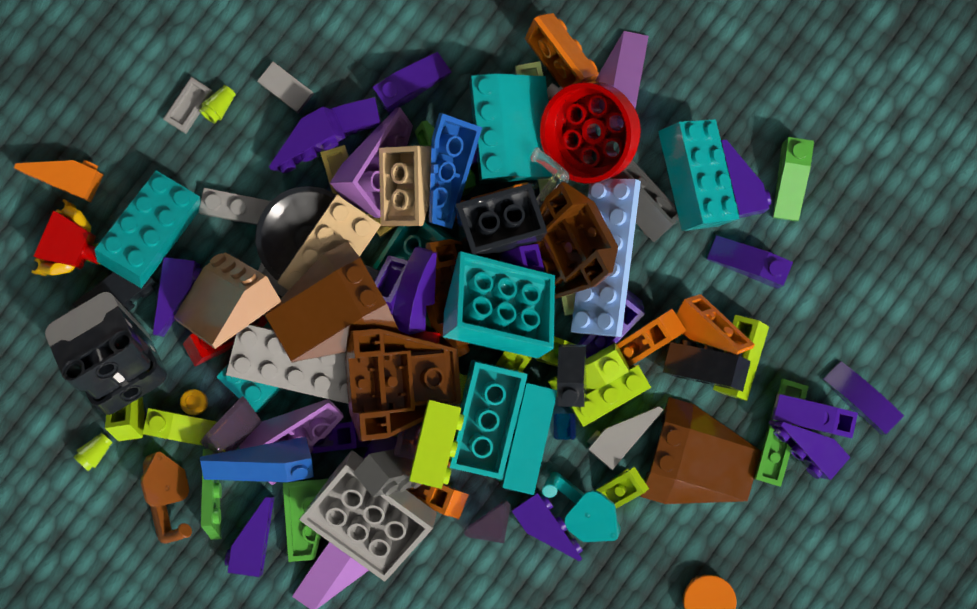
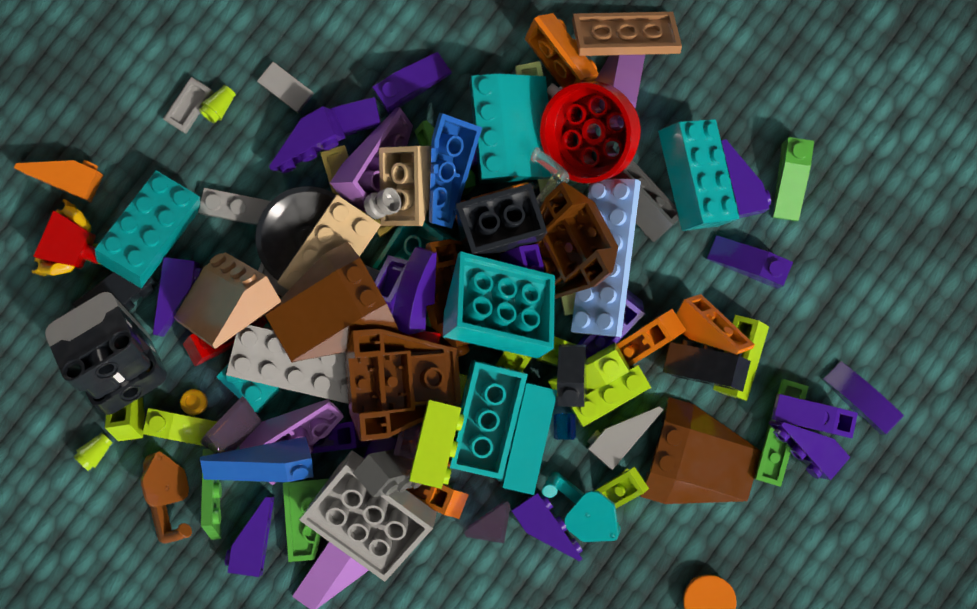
(382, 203): none -> light grey wheel
(626, 33): none -> medium nougat plate

